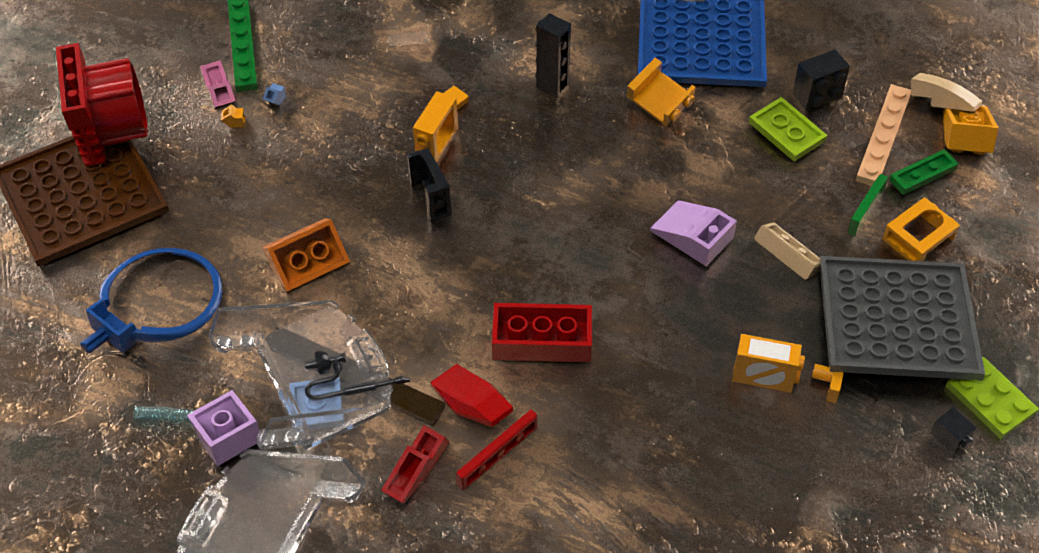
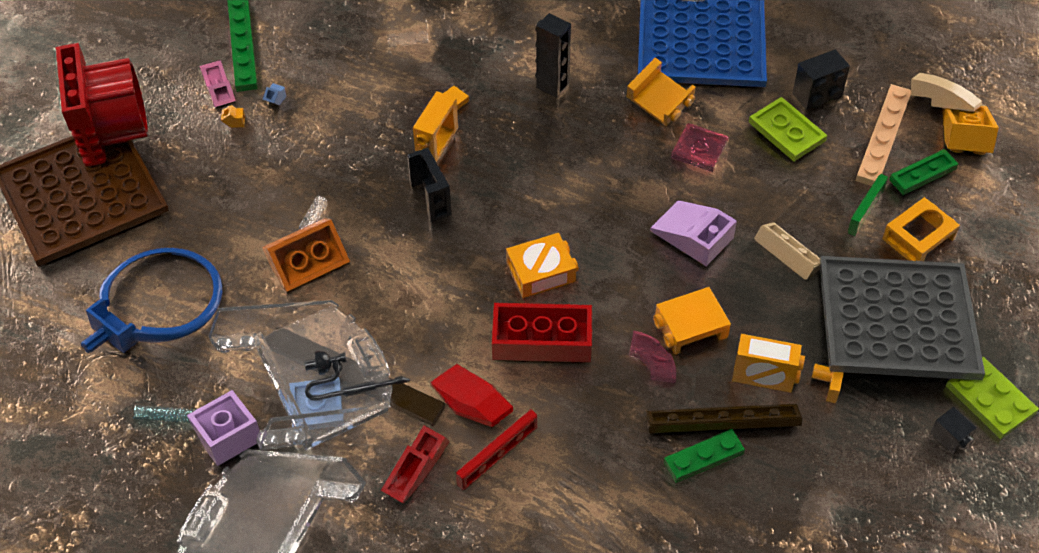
(314, 212): none -> clear axle
(541, 265): none -> light orange brick
(654, 356): none -> clear pink tile
(691, 319): none -> light orange panel
(700, 147): none -> clear pink tile
(704, 456): none -> green plate
(723, 418): none -> dark brown tile

